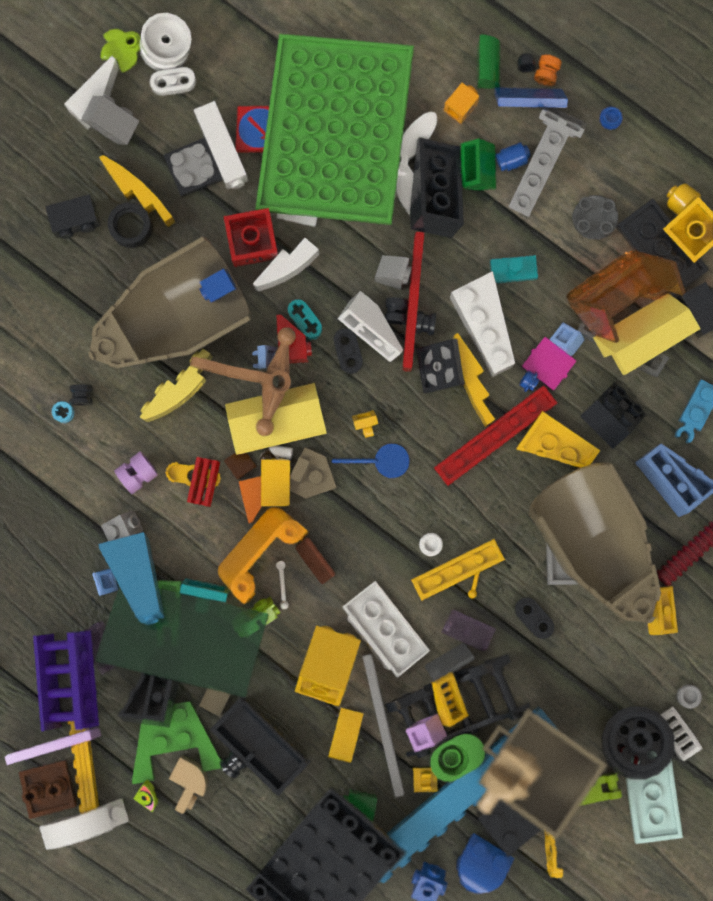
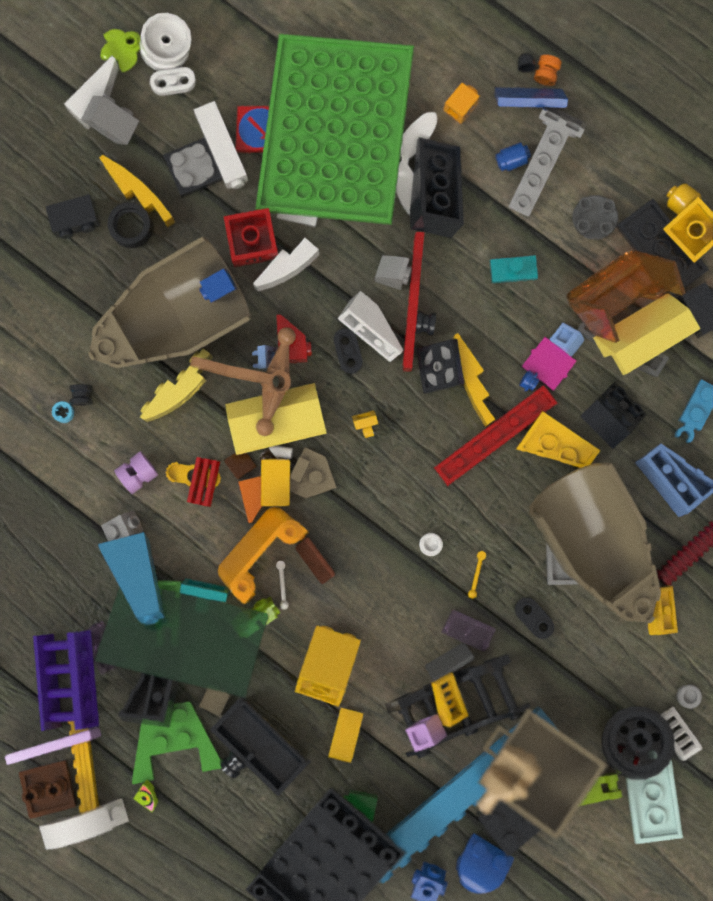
(105, 582): light blue slope -> none
(192, 777): tan brick -> none
(309, 315): teal beam -> none
(383, 725): light grey tile -> none
(385, 629): white piece -> none
(390, 460): blue piece -> none
(396, 310): black wheel -> none
(424, 780): yellow tile -> none
(457, 757): bright green piece -> none
(458, 569): yellow tile -> none
(478, 165): green brick -> none
(484, 320): white wedge -> none
(488, 62): green brick -> none
(551, 857): yellow piece -> none
(610, 118): blue plate -> none

